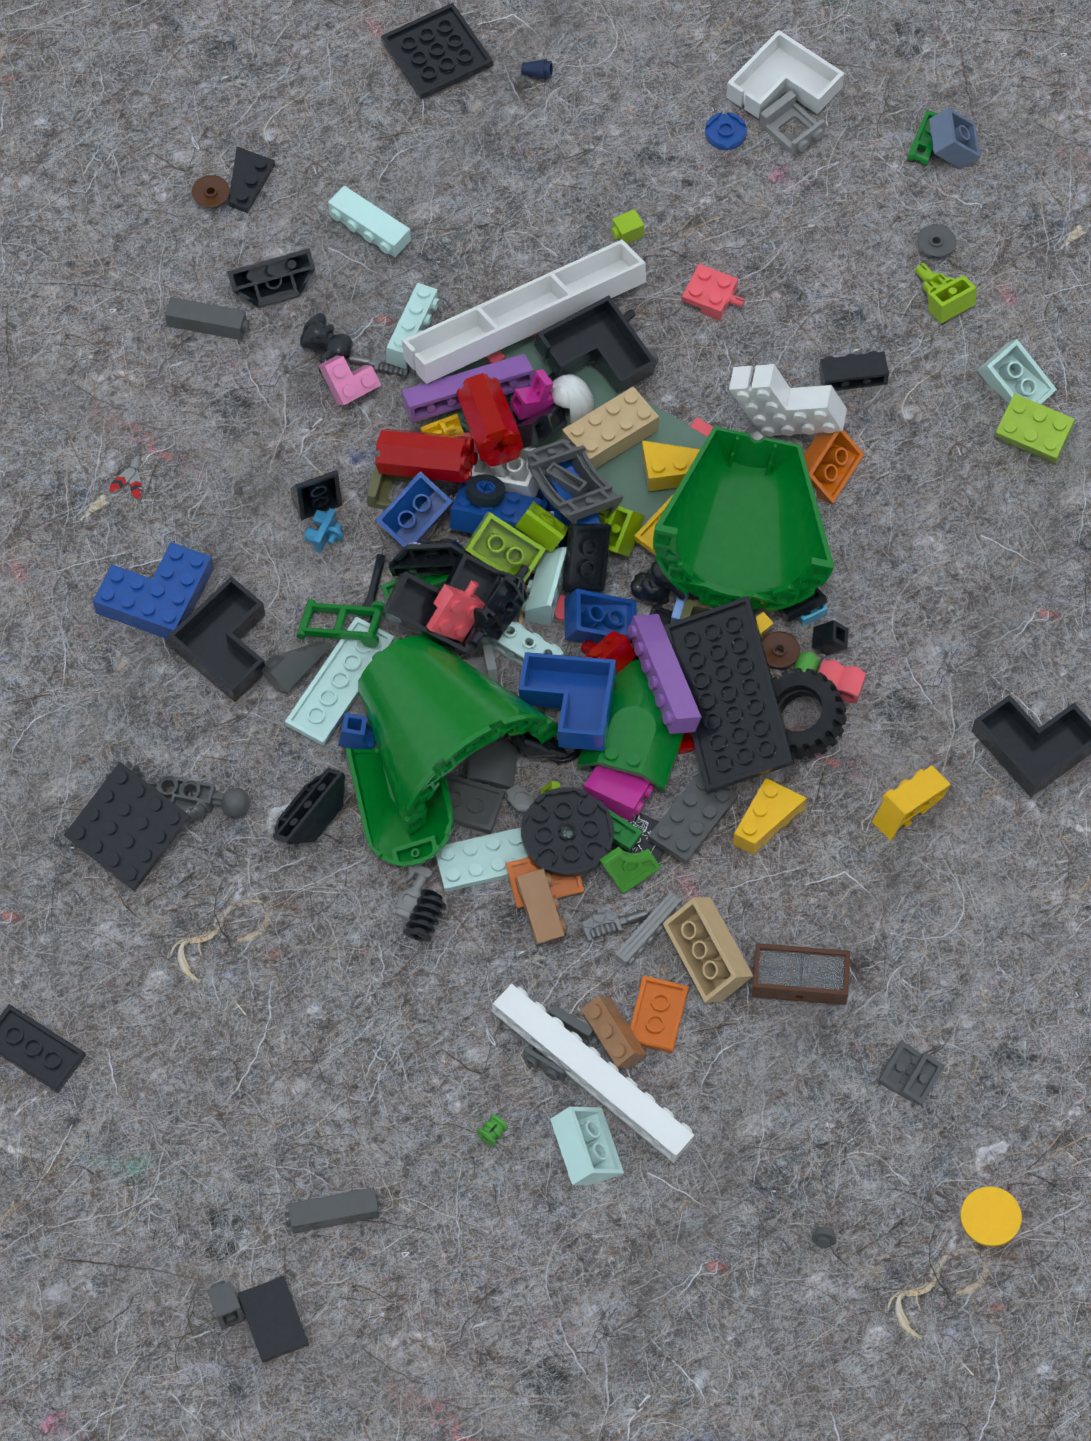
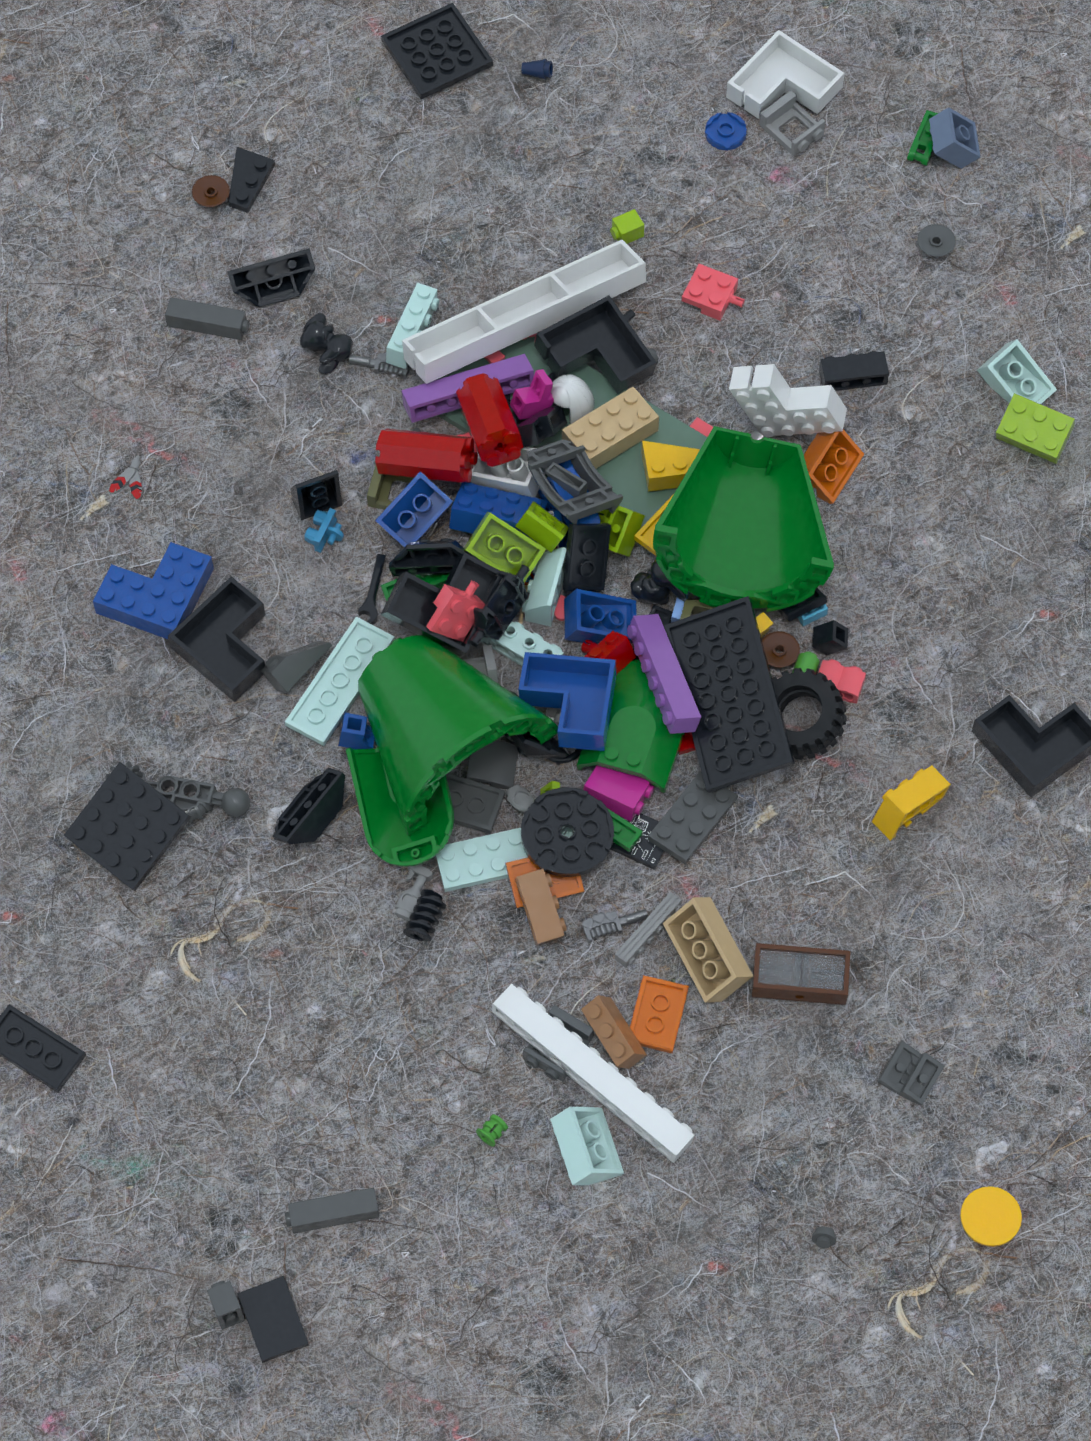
(346, 384): bright pink brick -> none
(368, 638): green piece -> none
(369, 221): light aqua brick -> none
(448, 425): yellow hips -> none
(485, 490): black bush -> none
(629, 868): bright green tile -> none
(766, 815): yellow wedge -> none
(945, 294): lime brick -> none

